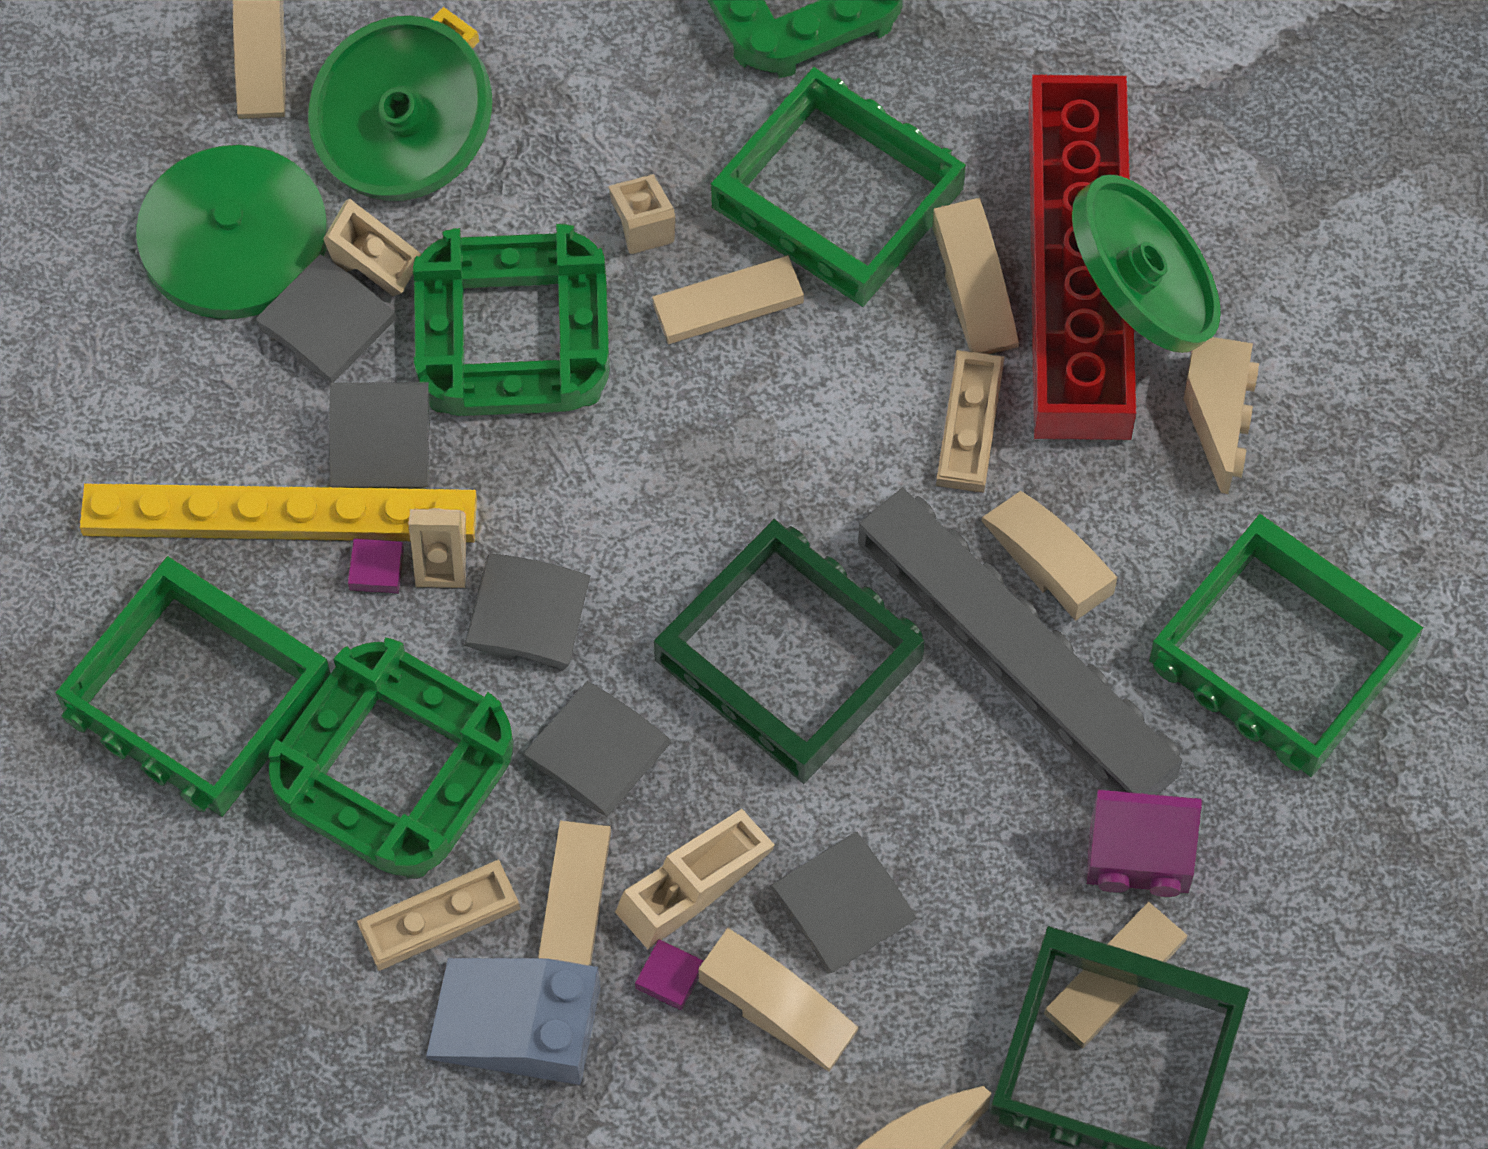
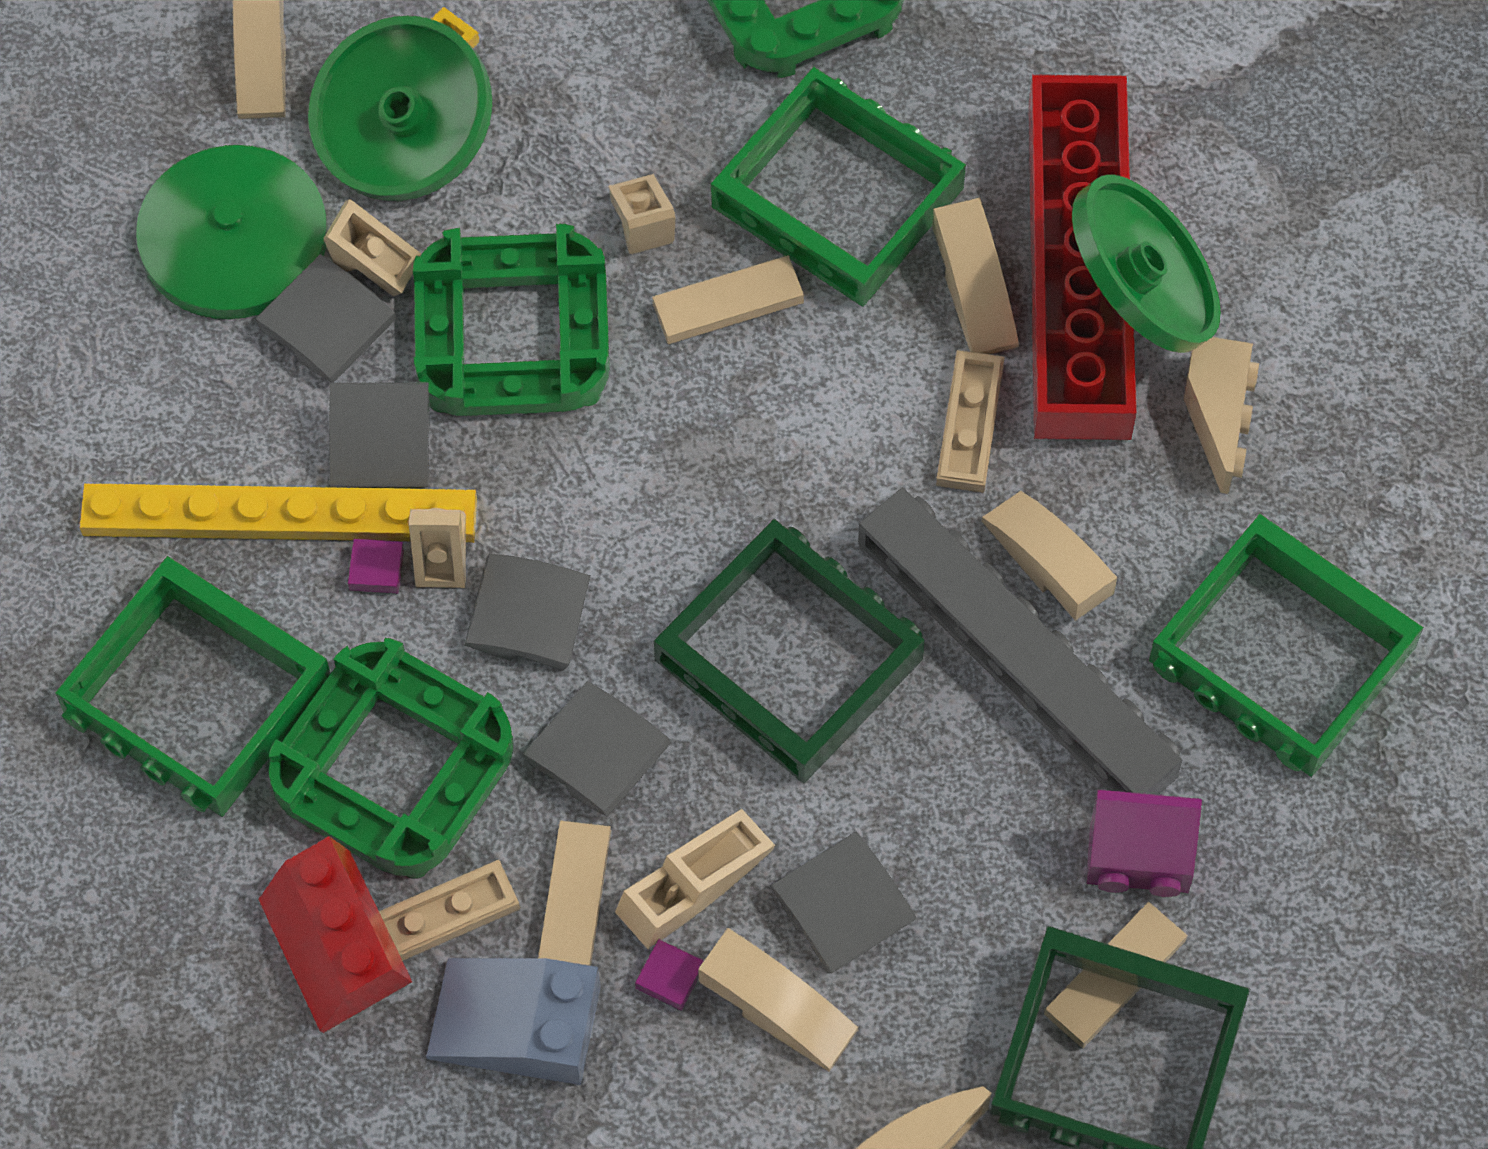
(332, 934): none -> red slope

